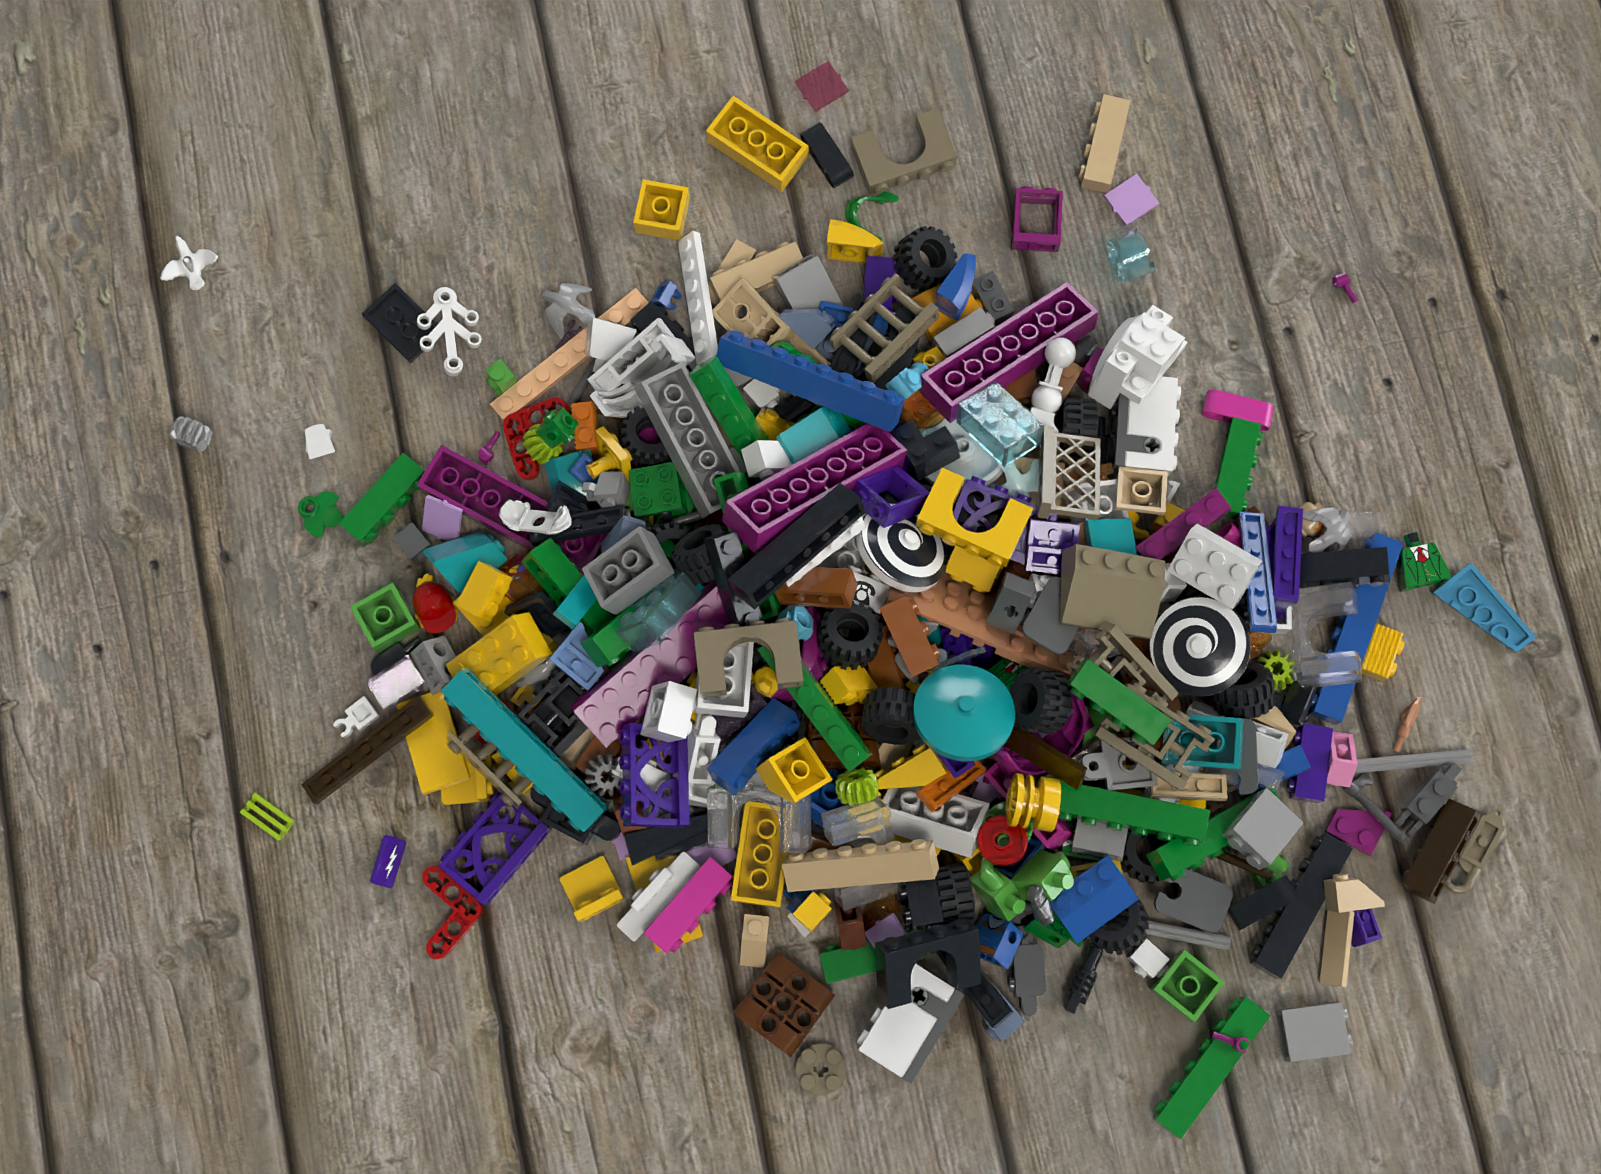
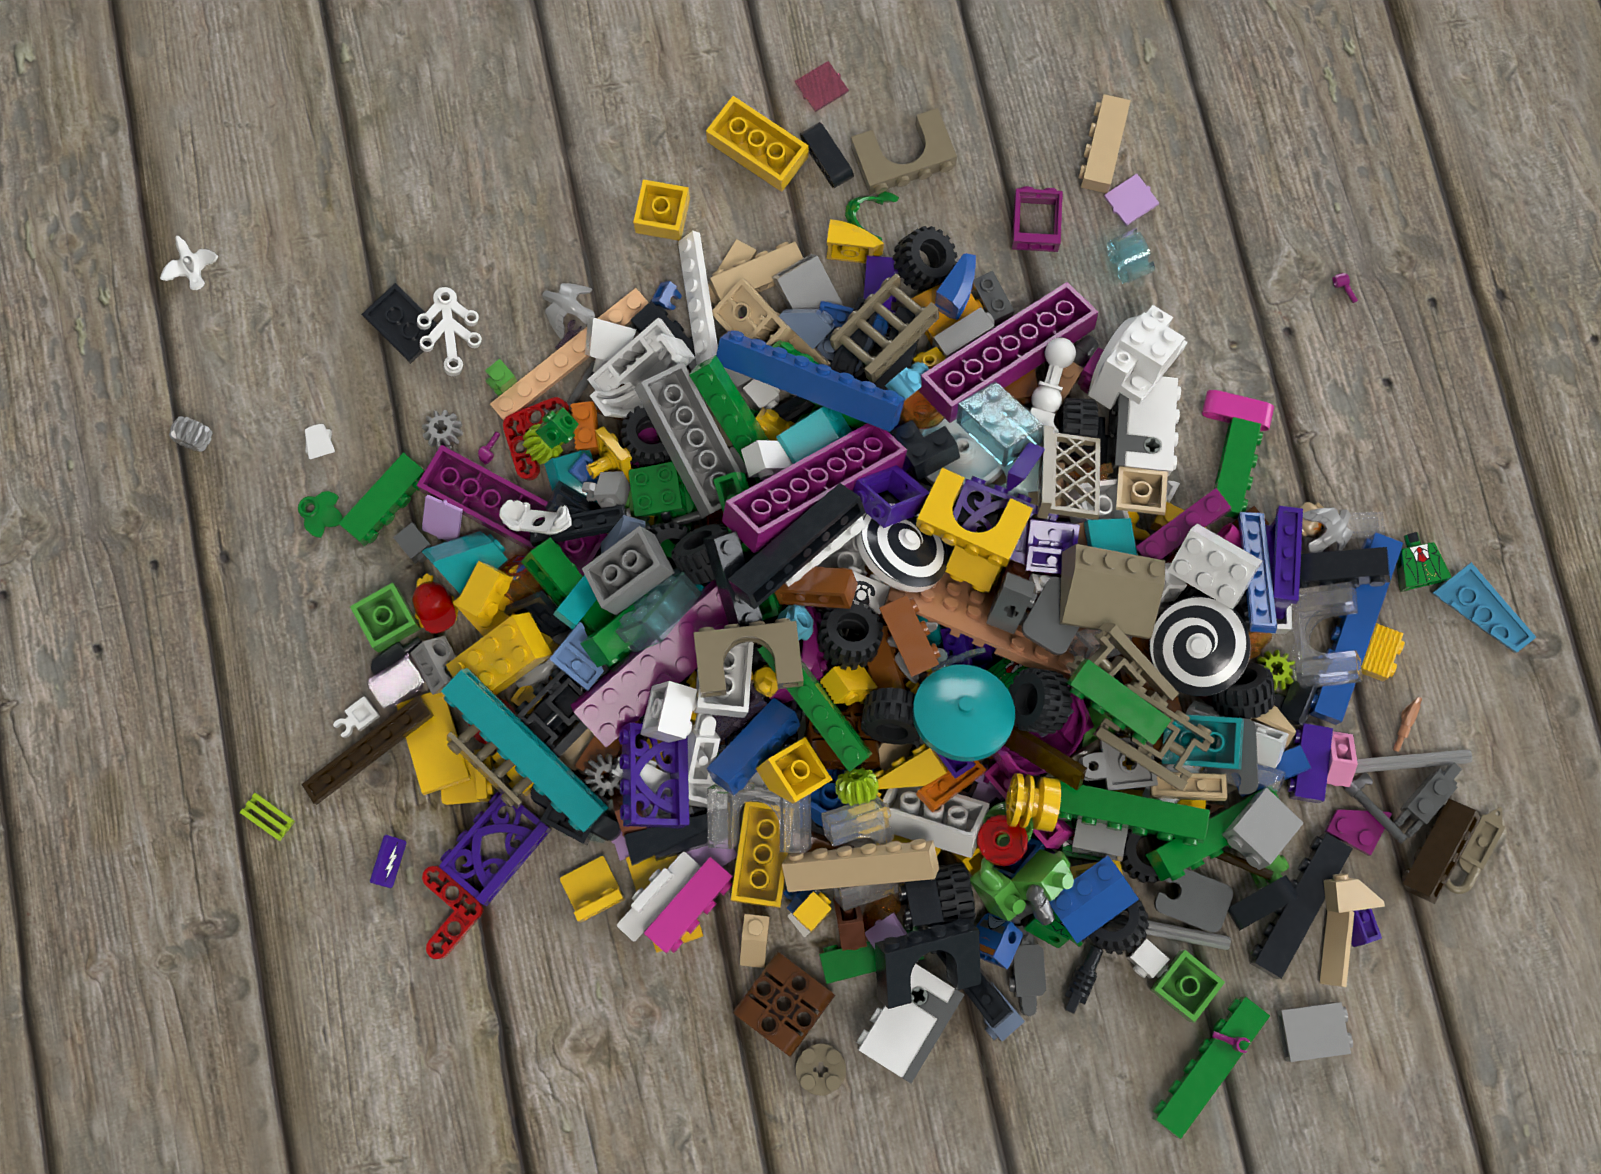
(439, 421): none -> light grey gear
(1023, 465): none -> dark purple slope

